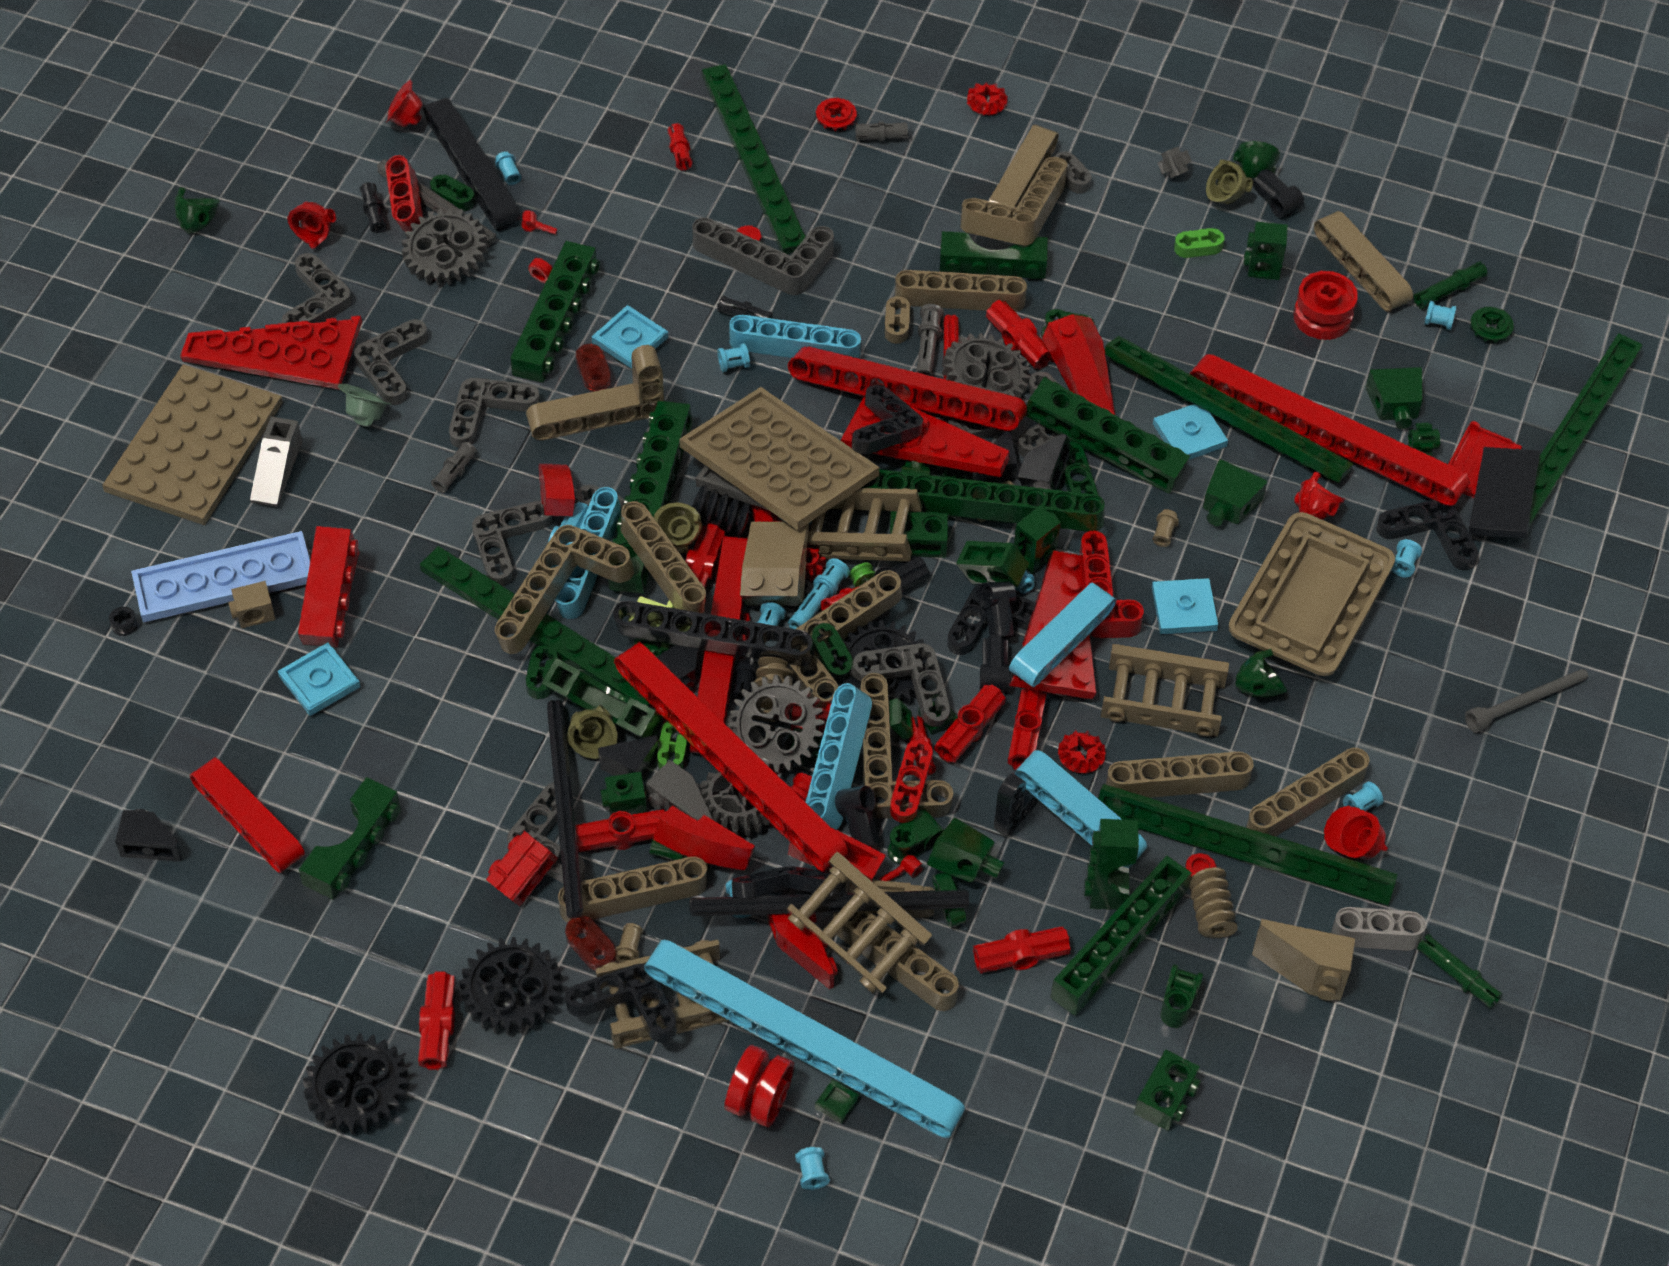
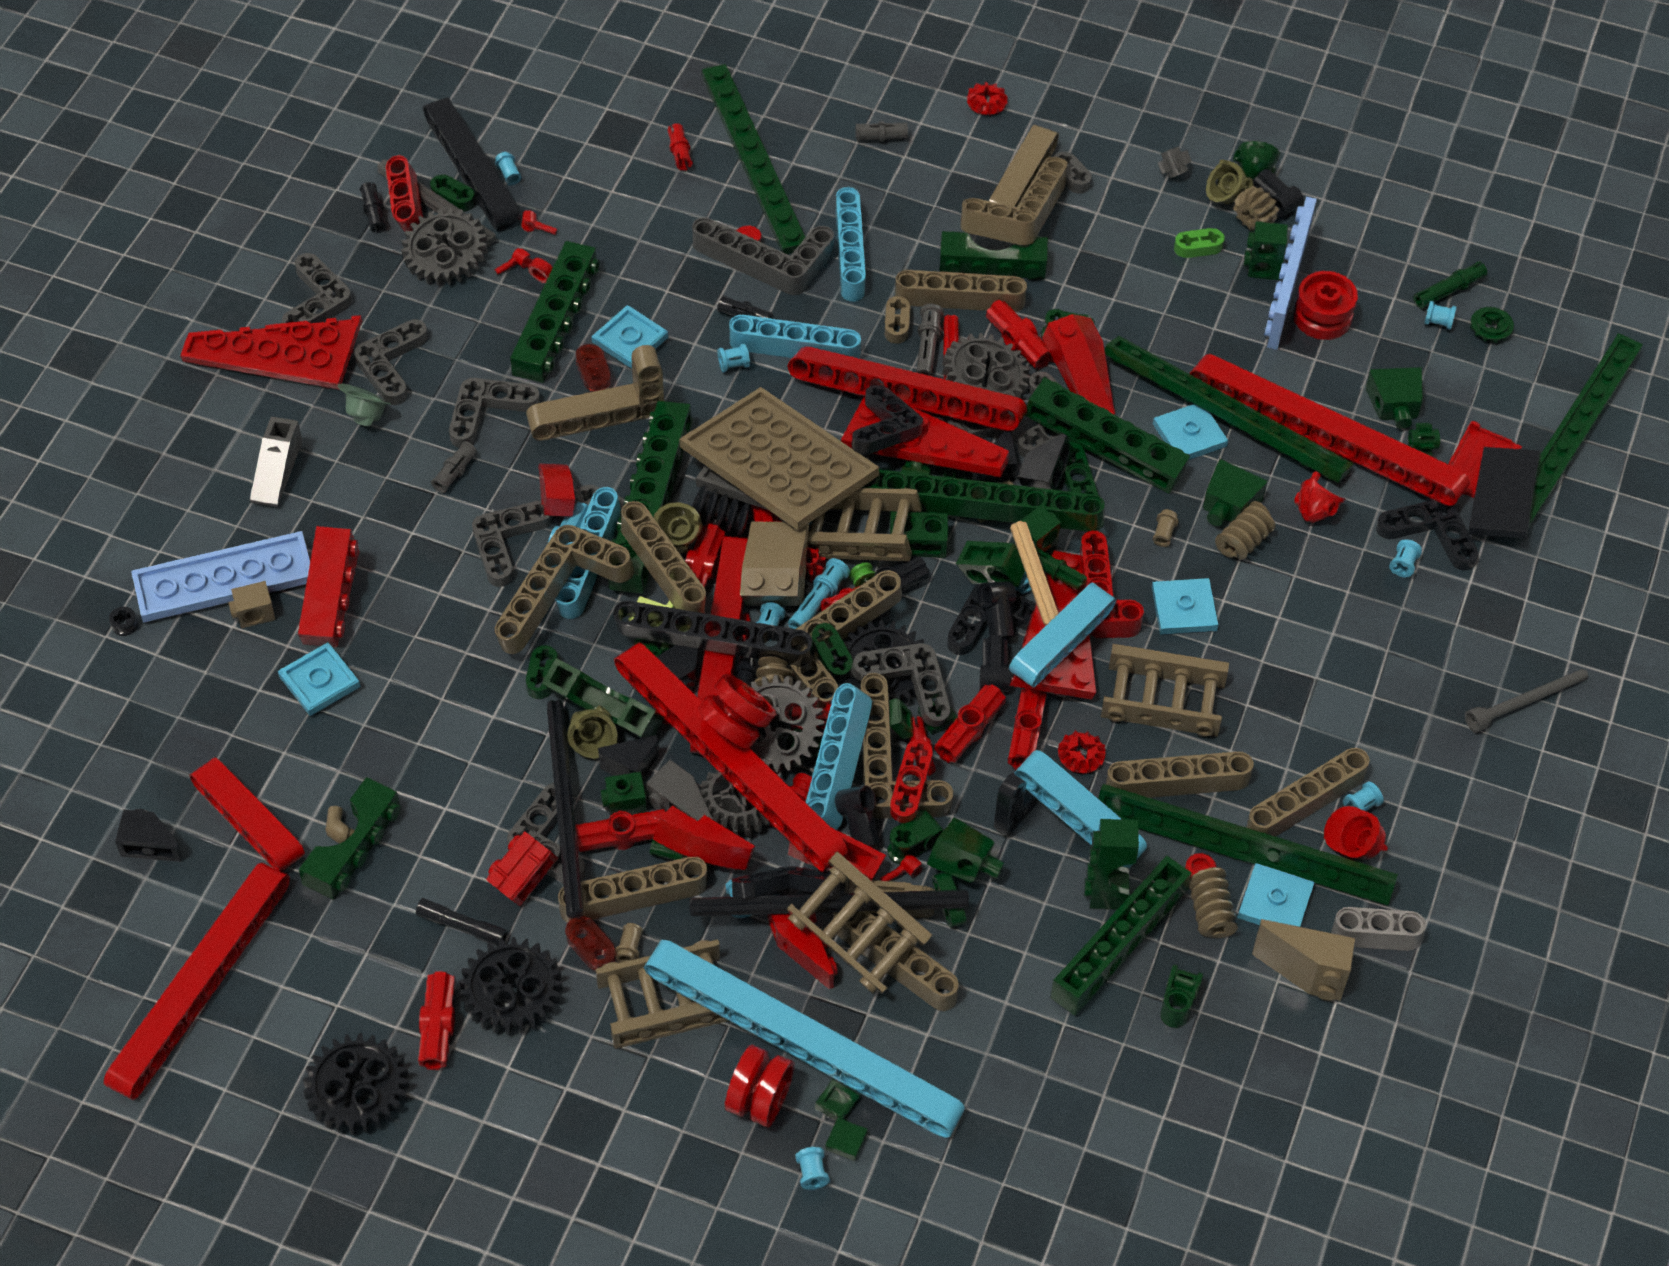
(193, 444): dark tan plate -> none
(194, 213): dark green helmet -> none
(196, 981): none -> red beam
(314, 220): red helmet -> none
(335, 827): none -> dark tan arm
(405, 107): red piece -> none
(443, 915): none -> black piece
(494, 600): dark green plate -> none
(519, 257): none -> red hand
(635, 991): black beam -> none
(667, 746): bright green beam -> none
(736, 711): none -> red wheel
(833, 107): red gear -> none
(846, 1139): none -> dark green tile
(850, 244): none -> medium azure beam
(1021, 949): red piece -> none
(1034, 571): none -> tan axle
(1060, 571): none -> dark green axle
(1163, 1088): dark green brick -> none
(1245, 531): none -> dark tan piece
(1255, 206): none -> dark tan gear
(1258, 678): dark green helmet -> none
(1275, 897): none -> medium azure plate
(1289, 273): none -> light blue plate
(1312, 594): dark tan wedge -> none
(1363, 261): dark tan beam -> none
(1469, 979): dark green pin -> none

